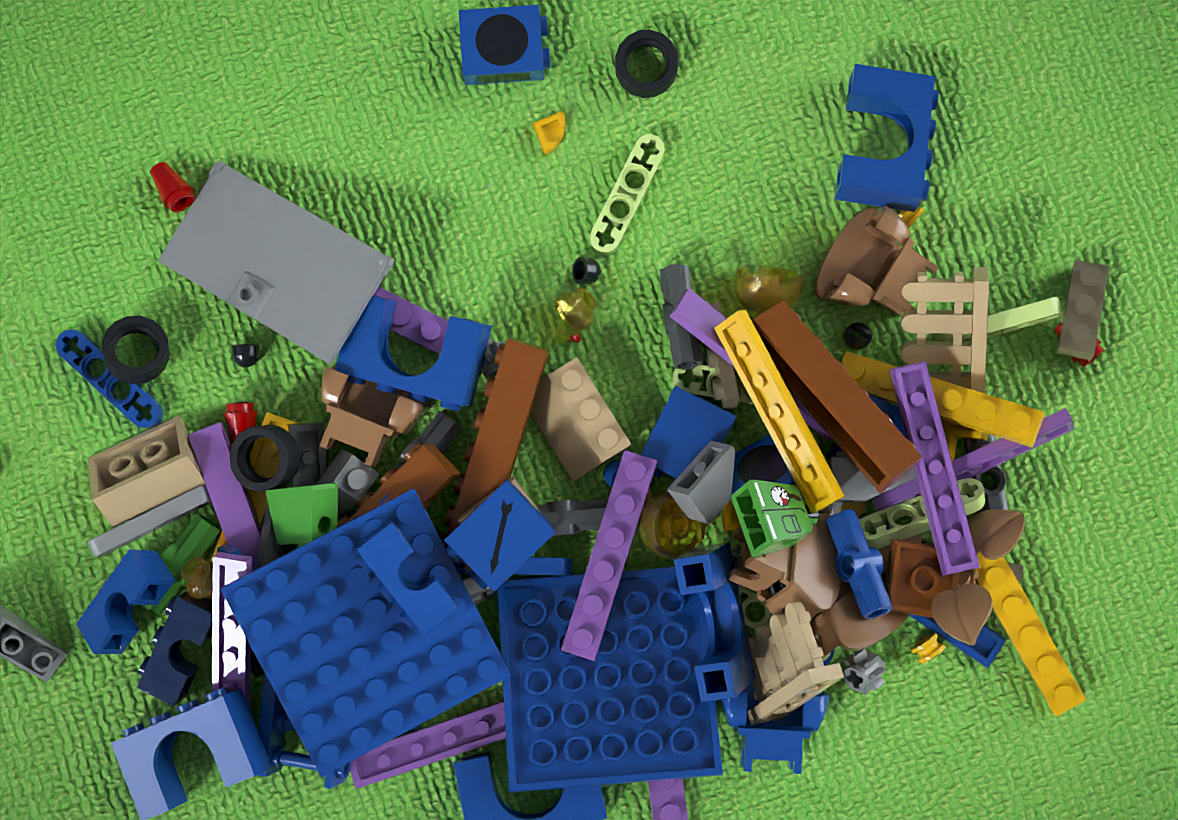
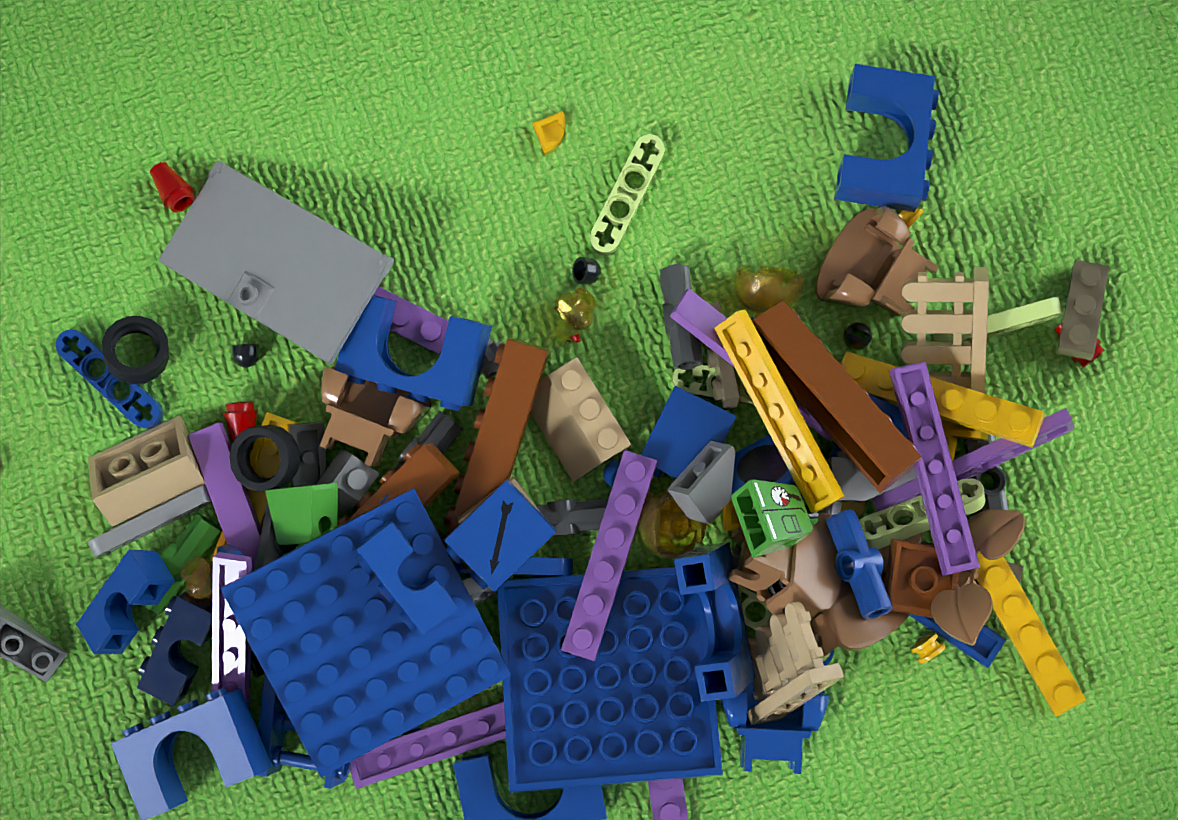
(503, 44): blue brick -> none
(652, 39): black tyre -> none
(864, 671): light grey gear -> none

